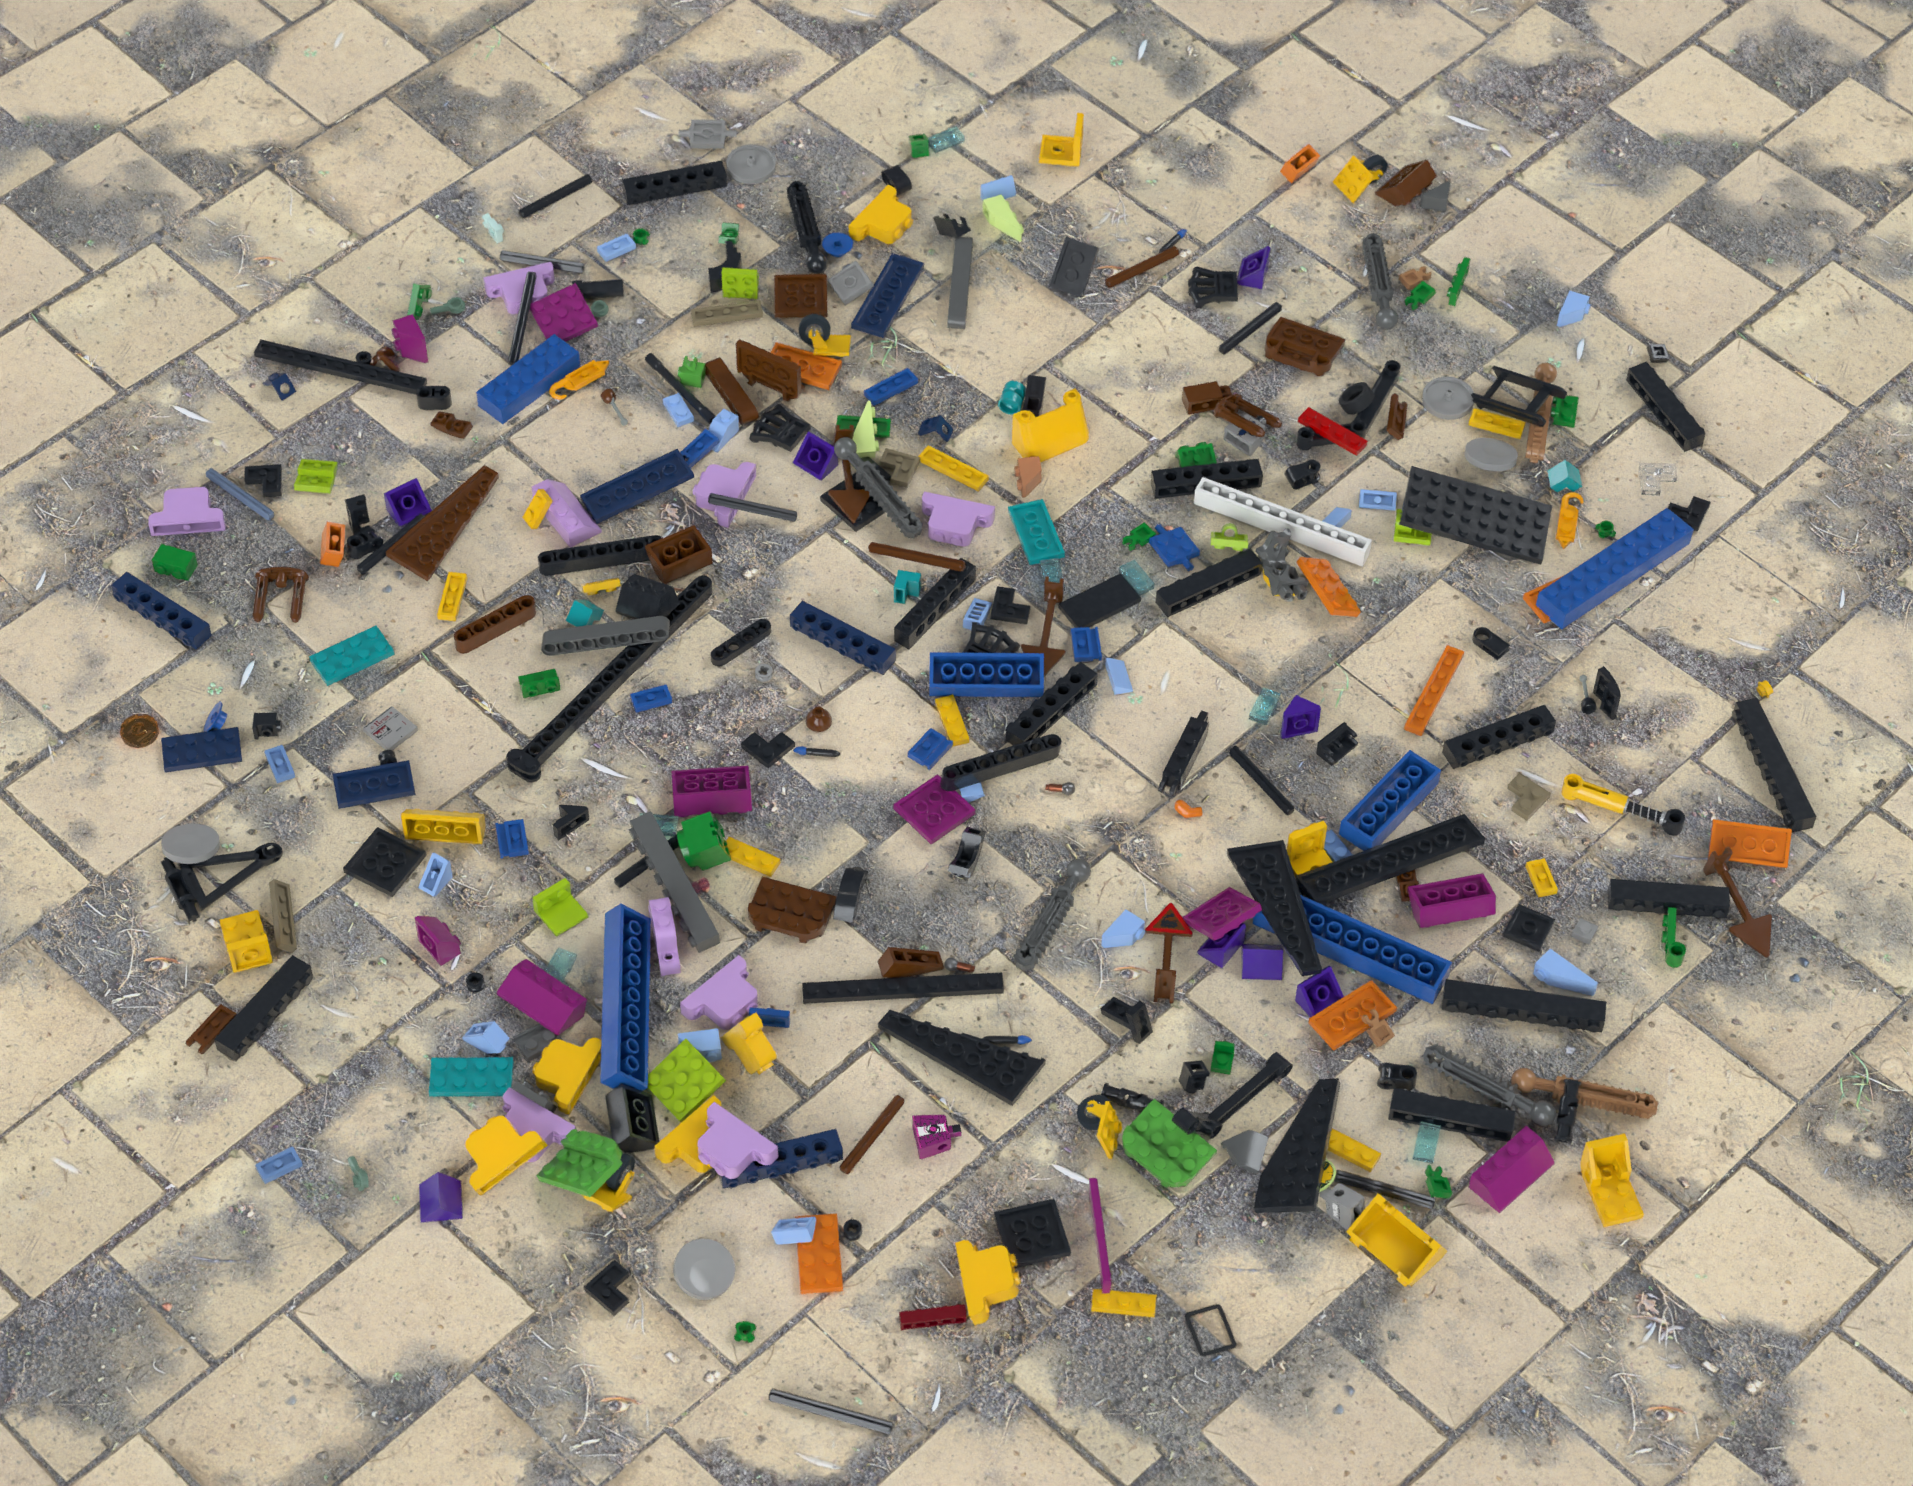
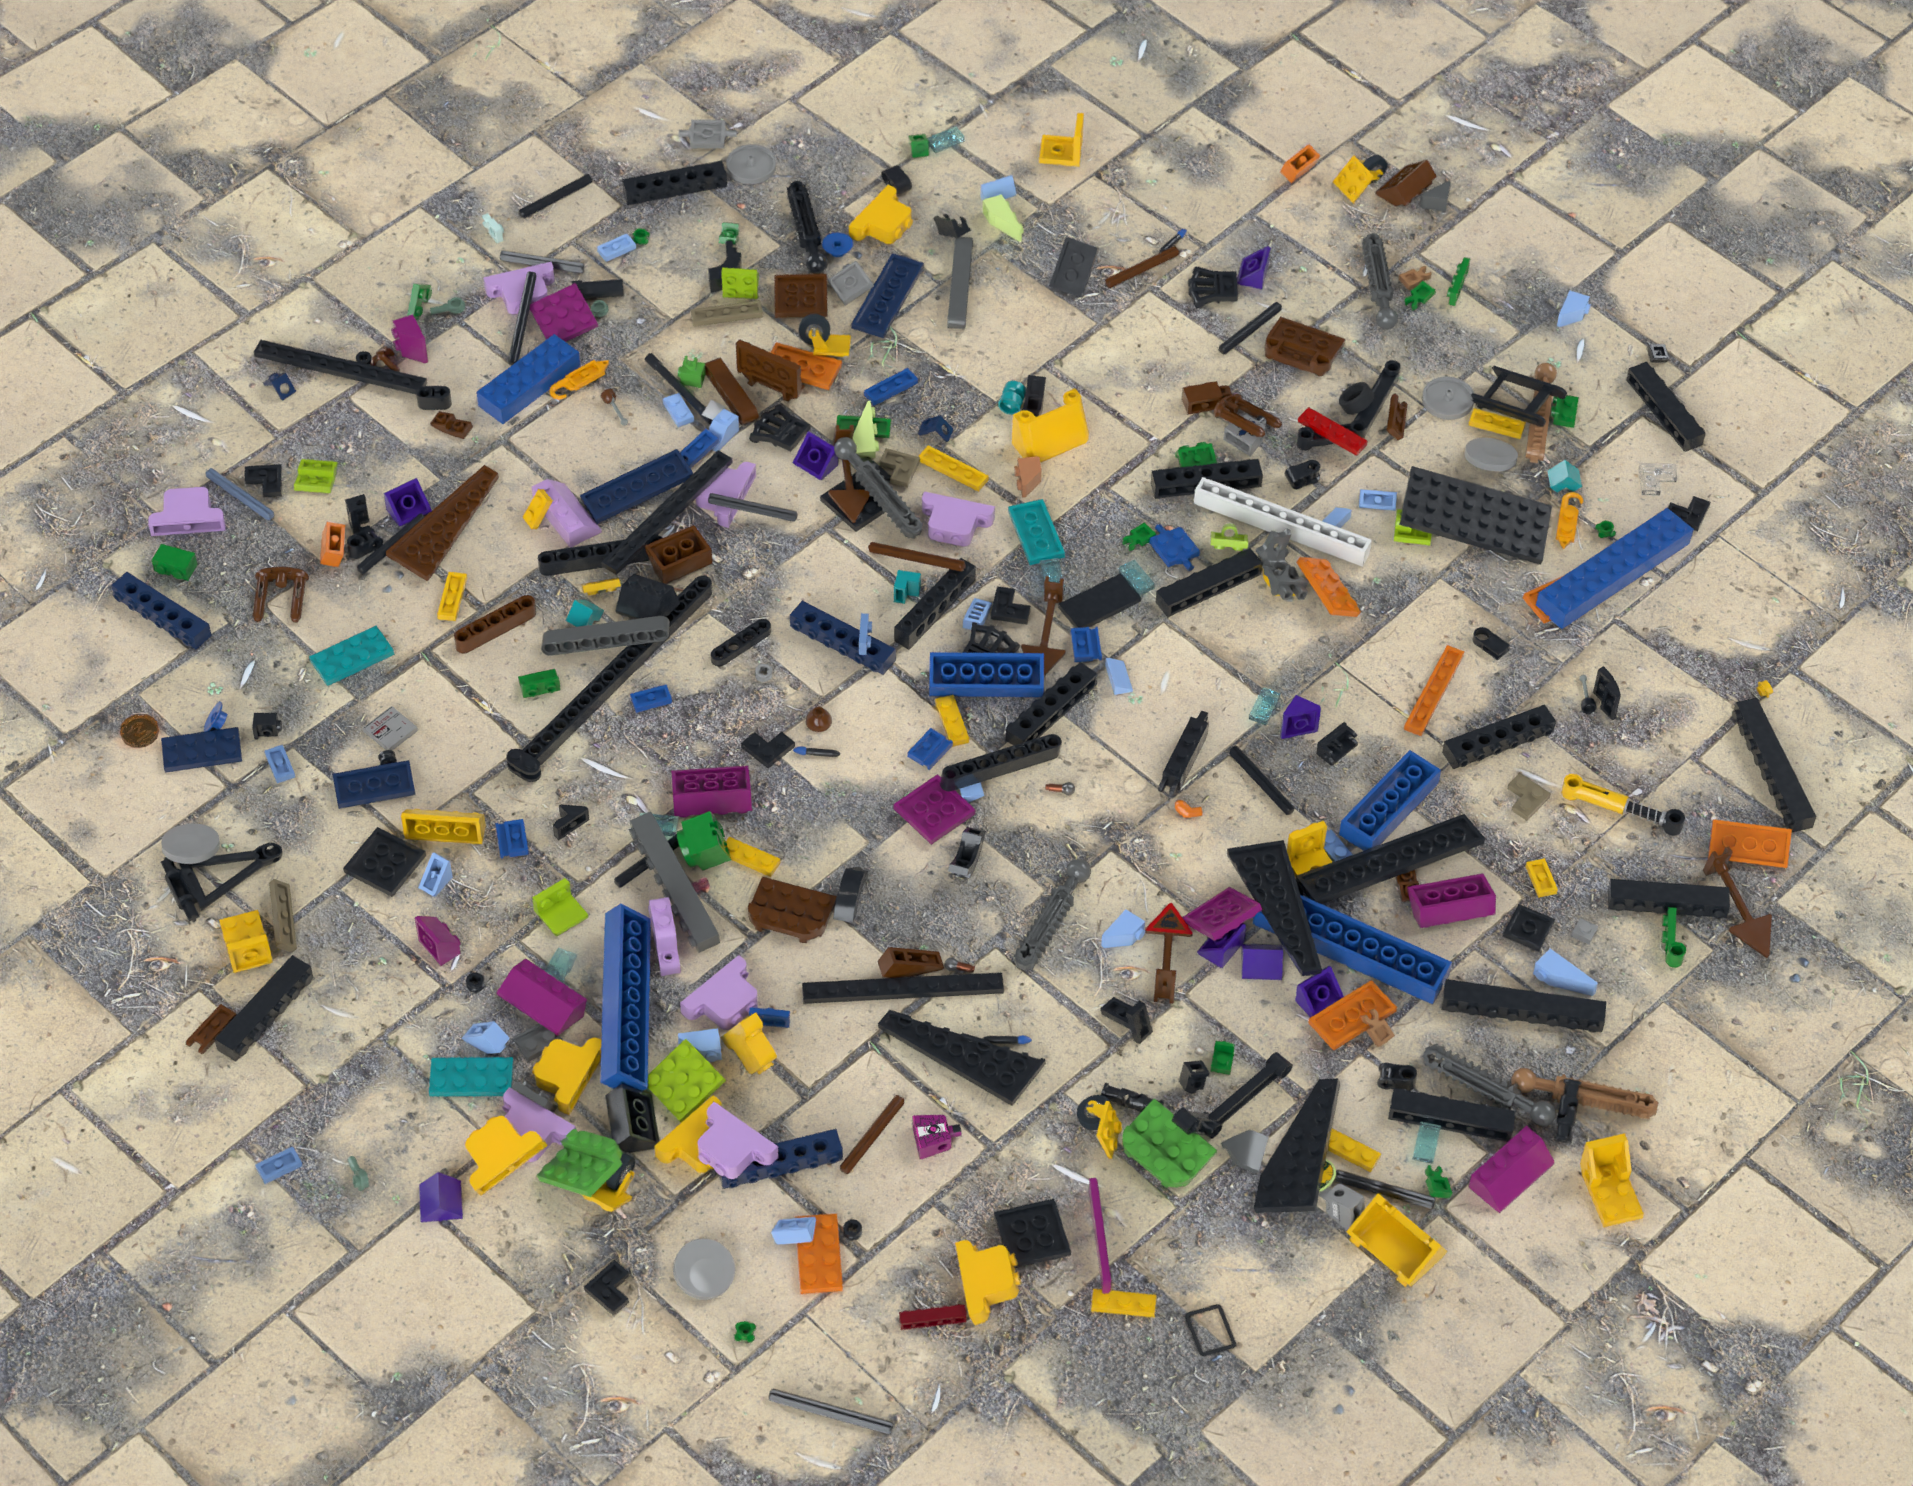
(666, 512): none -> black plate
(713, 409): none -> white sticker
(864, 639): none -> medium blue plate

